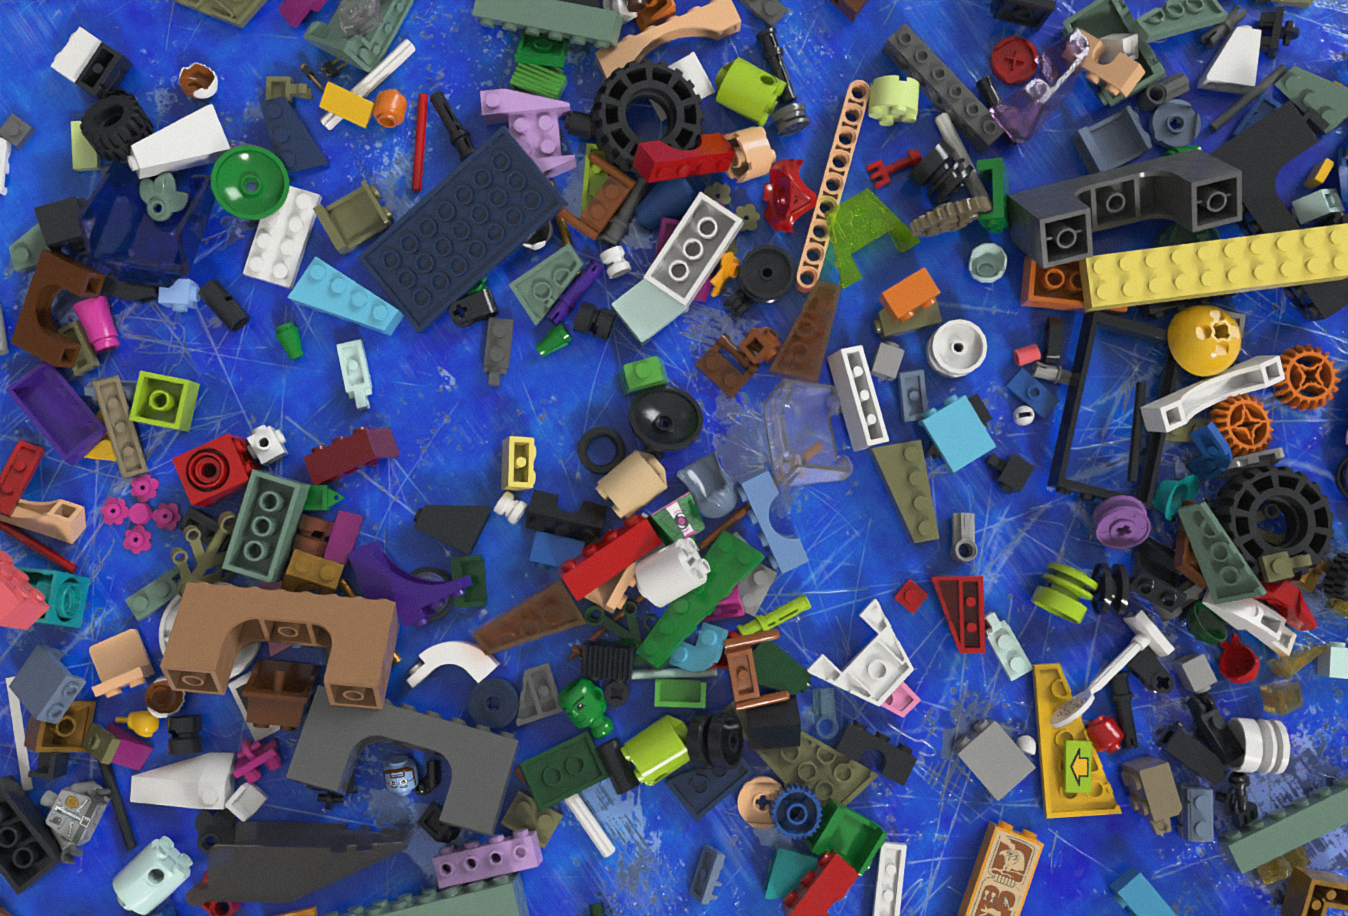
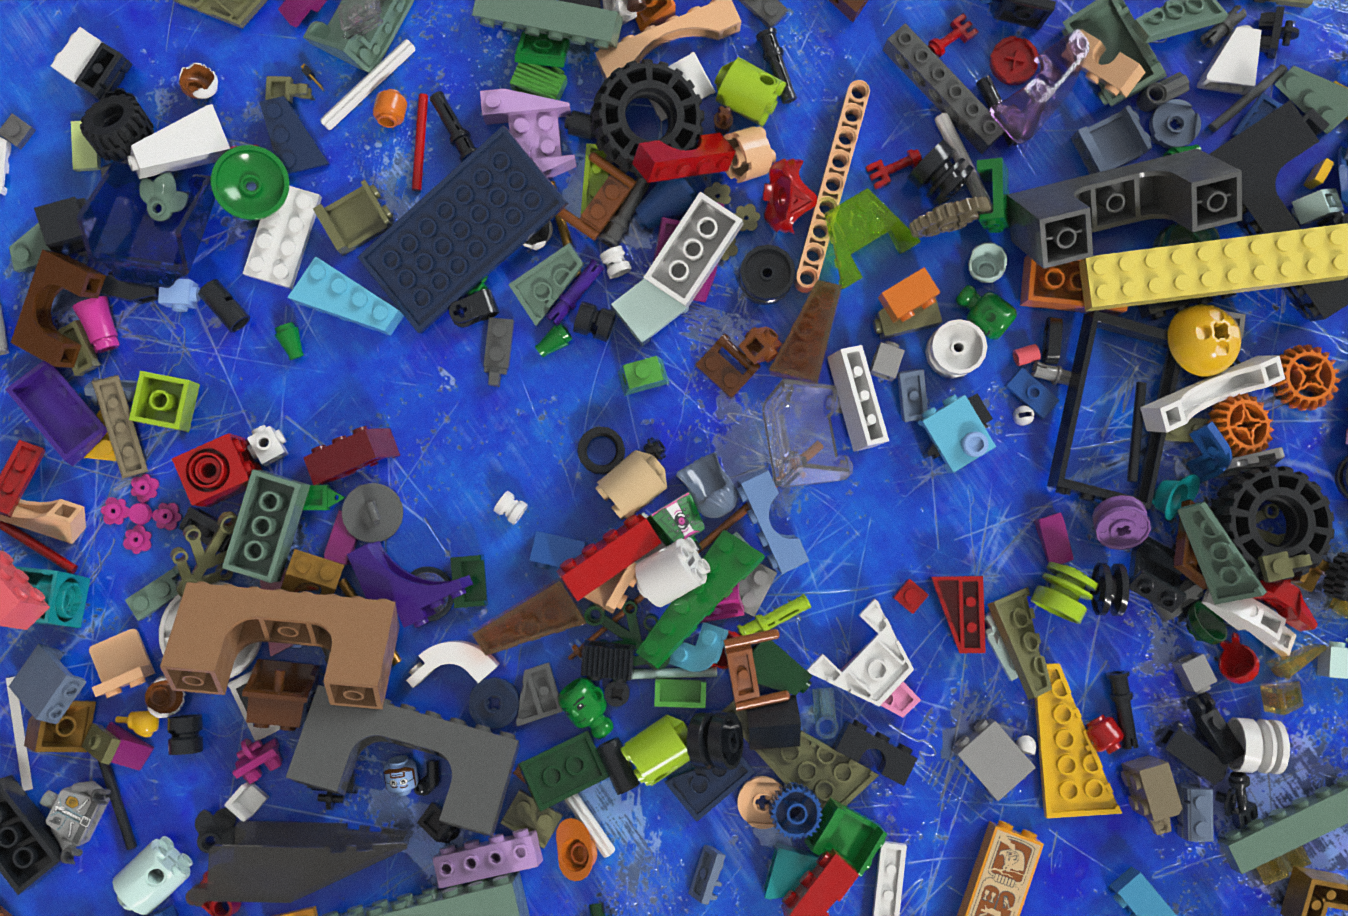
(50, 765): black panel -> none
(190, 783): white wedge -> none
(312, 544): copper wheel -> none
(329, 67): black piece -> none
(346, 105): yellow slope -> none
(355, 372): light aqua hinge -> none
(372, 512): none -> dark grey shield
(454, 524): black slope -> none
(518, 463): light yellow brick -> none
(575, 849): none -> orange piece
(582, 525): black arch -> none
(669, 408): black dish -> none
(723, 120): none -> reddish brown axle
(728, 269): light orange plate -> none
(737, 304): black wheel -> none
(791, 119): dark grey wheel -> none
(893, 100): yellowish green brick -> none
(907, 487): olive wedge -> none
(959, 31): none -> red hinge
(963, 533): light grey piece -> none
(974, 444): none -> light blue tile
(987, 312): none -> green piece
(1011, 472): black brick -> none
(1017, 631): none -> olive wing
(1054, 538): none -> magenta slope
(1077, 766): lime tile -> none
(1119, 42): white panel -> none
(1146, 636): white piece -> none
(1147, 668): black piece -> none

